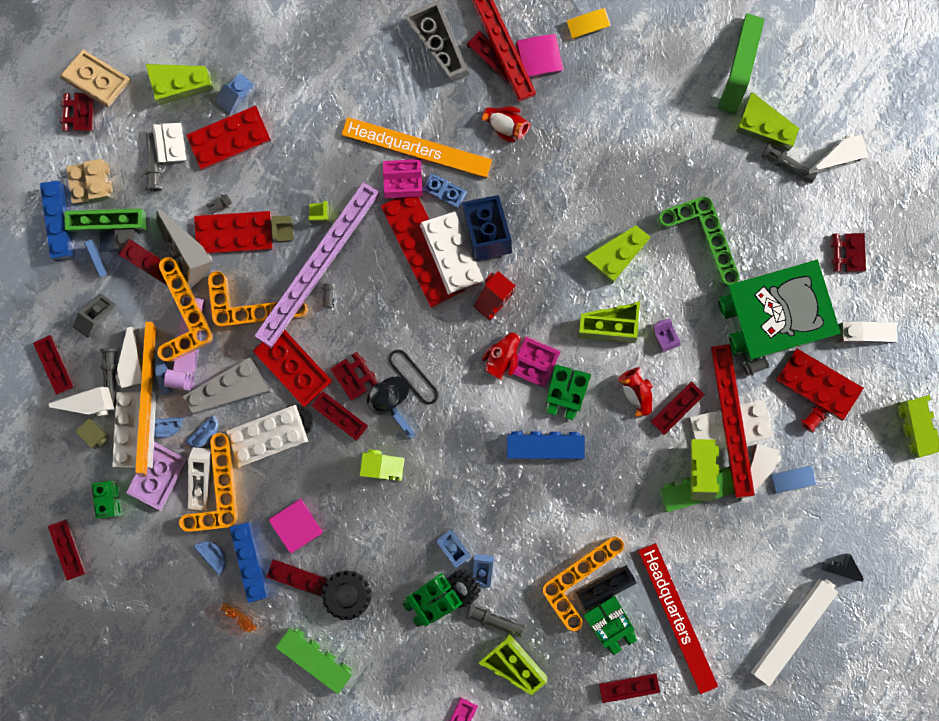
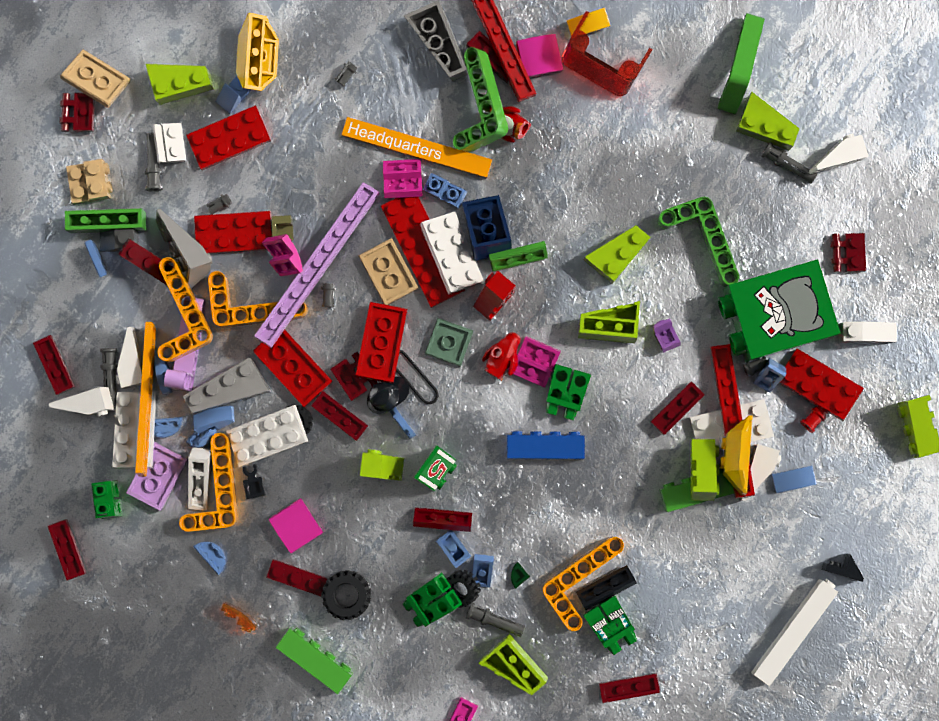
(54, 210): blue brick -> none
(92, 433): olive brick -> none
(93, 315): dark grey slope -> none
(218, 417): none -> medium blue slope
(249, 562): blue brick -> none
(254, 485): none -> black plate
(256, 53): none -> yellow wedge
(285, 256): none -> dark pink slope
(319, 212): lime panel -> none
(346, 73): none -> dark grey pin
(381, 342): none -> red plate
(388, 272): none -> tan tile
(436, 468): none -> green slope
(442, 519): none -> dark red plate
(449, 342): none -> sand green tile
(489, 120): none -> bright green beam
(518, 256): none -> bright green tile
(518, 575): none -> dark green tile
(595, 70): none -> clear red windscreen
(637, 391): red animal -> none
(678, 618): red tile -> none
(737, 455): none -> yellow wedge
(770, 375): none -> medium blue slope

